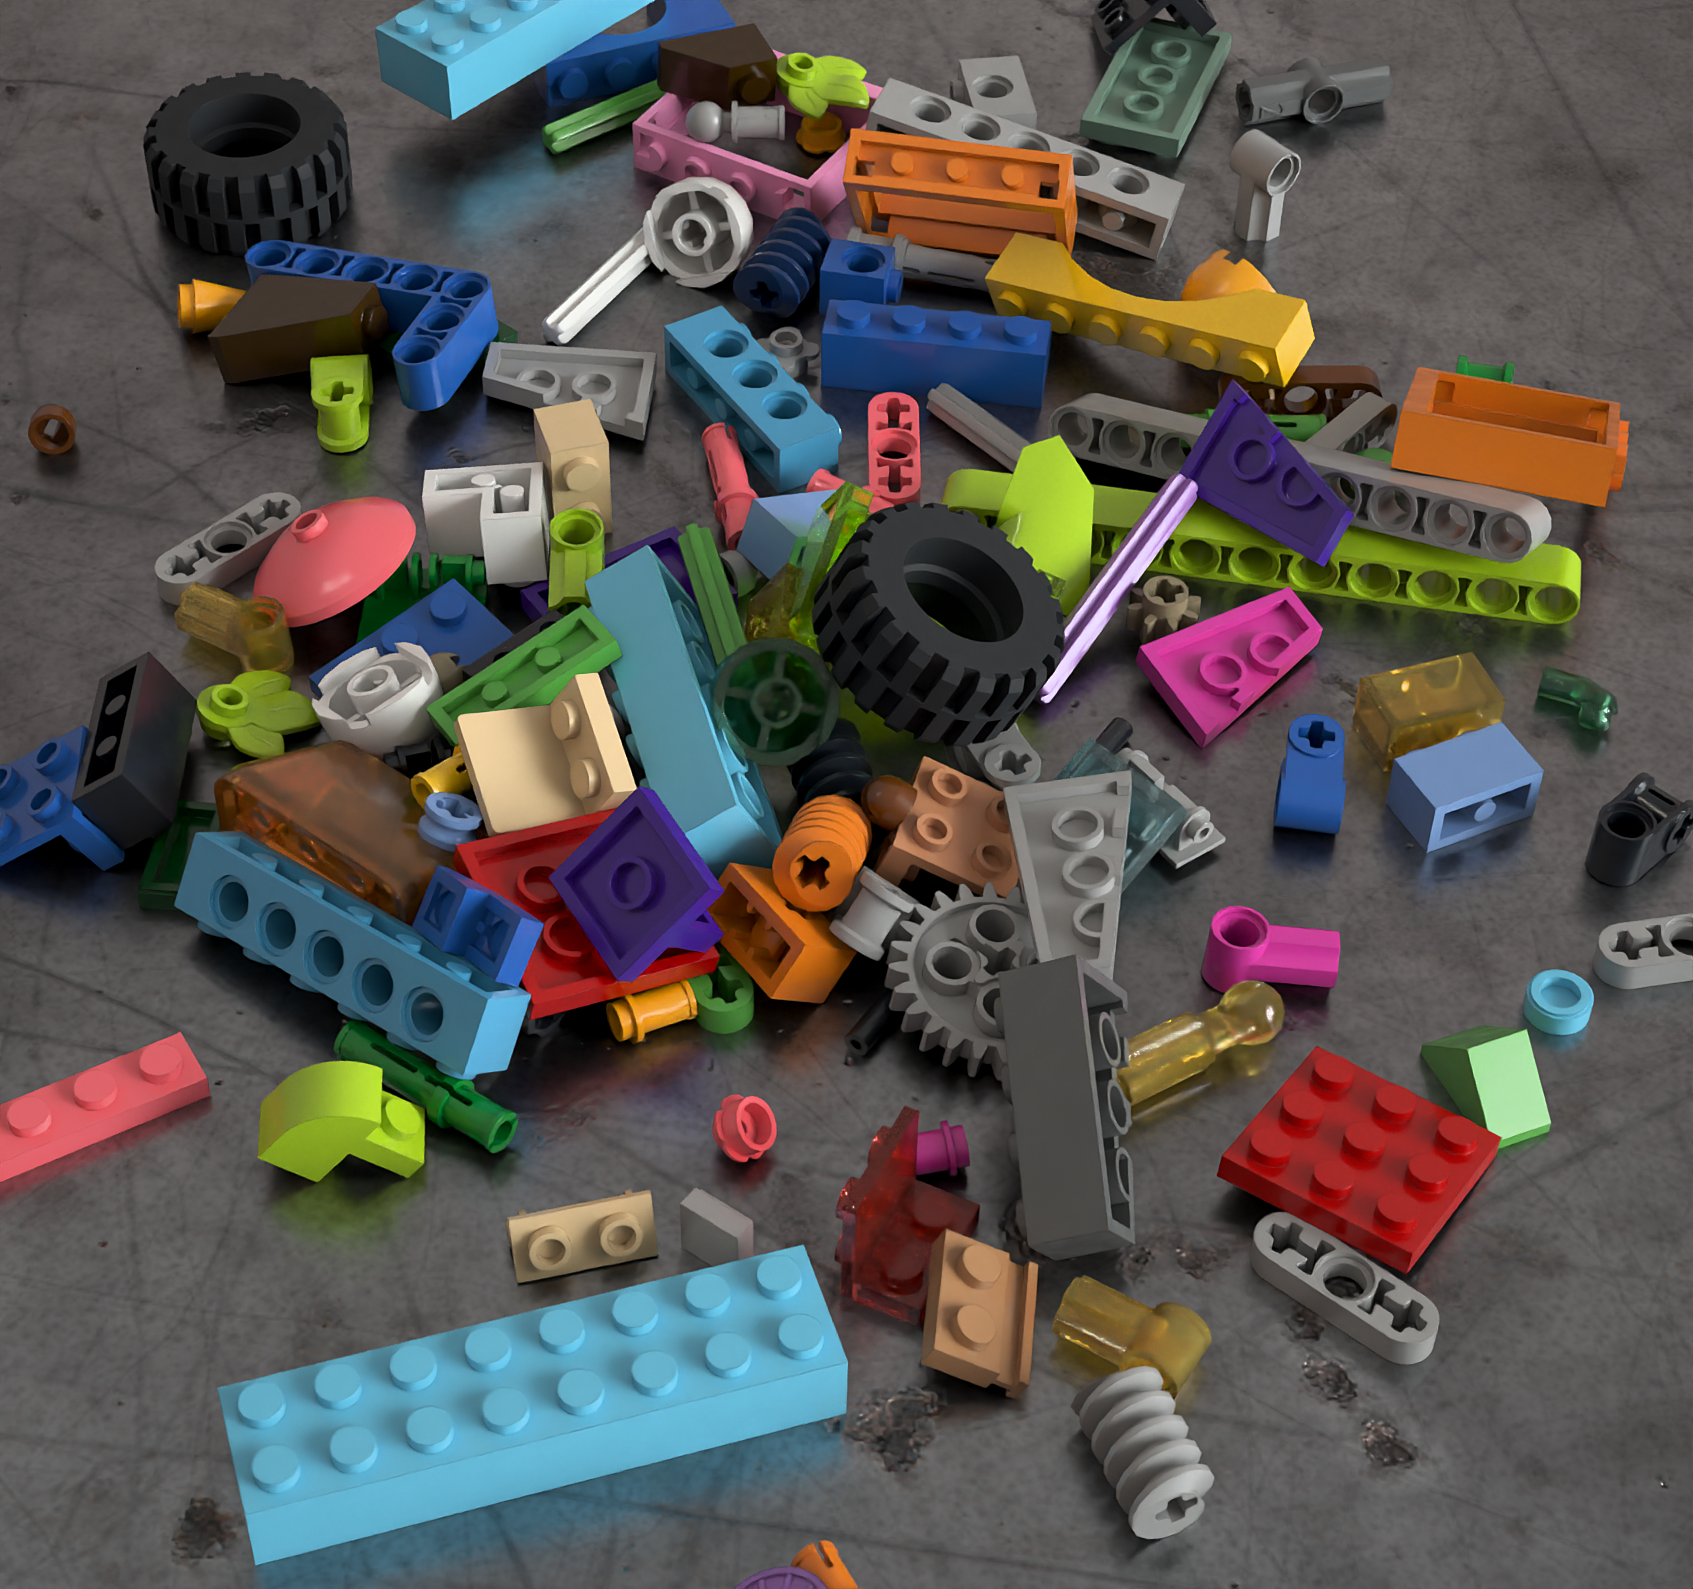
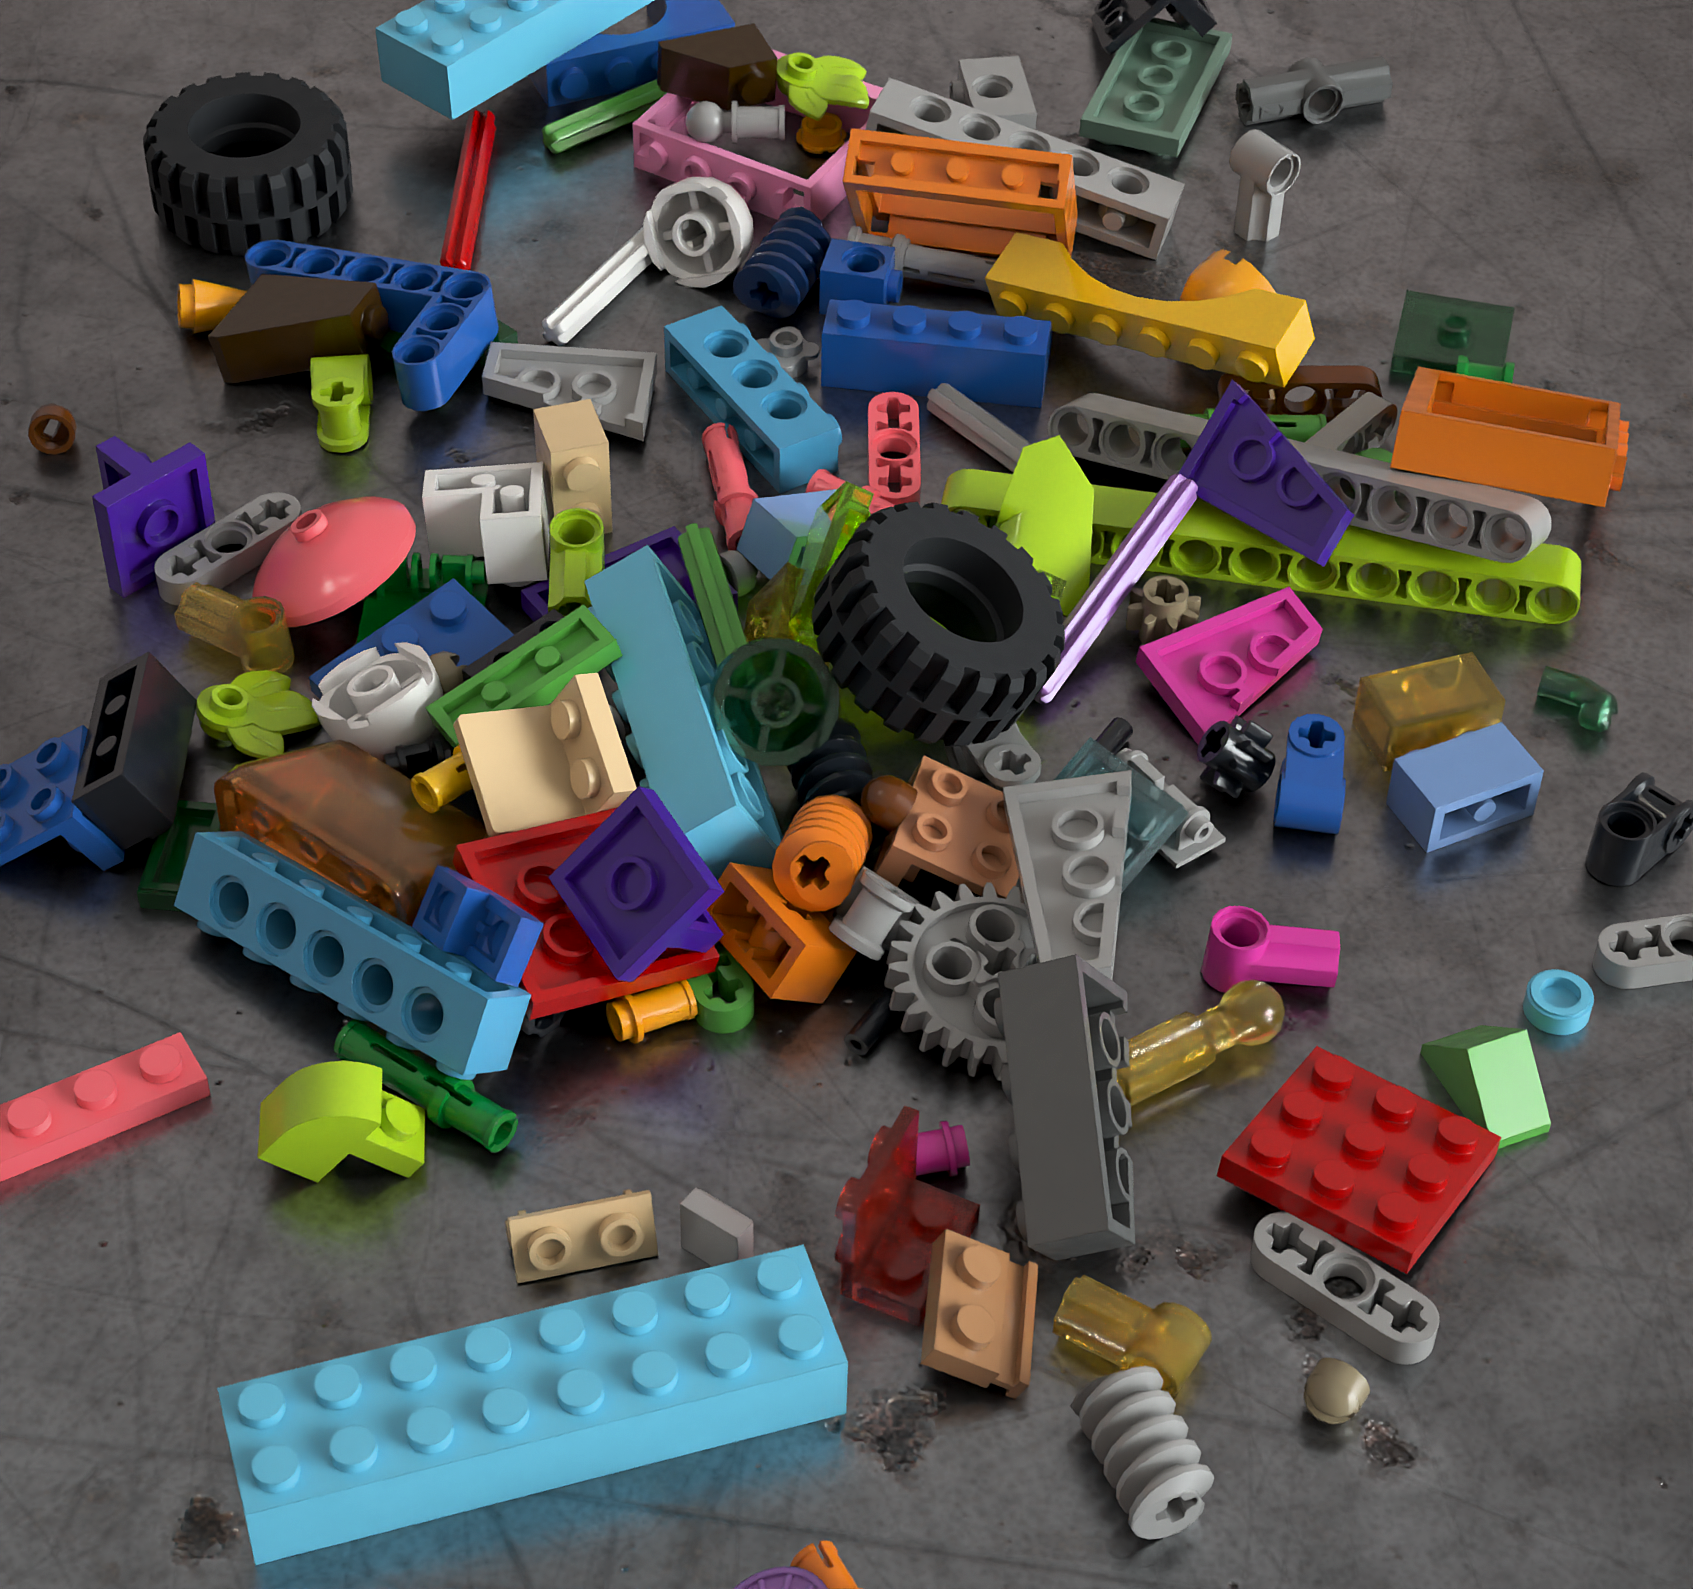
(147, 508): none -> dark purple bracket
(449, 820): medium blue bush -> none
(468, 191): none -> red axle
(744, 1127): coral plate -> none
(1236, 756): none -> black gear
(1335, 1391): none -> dark tan hinge
(1442, 327): none -> clear green plate

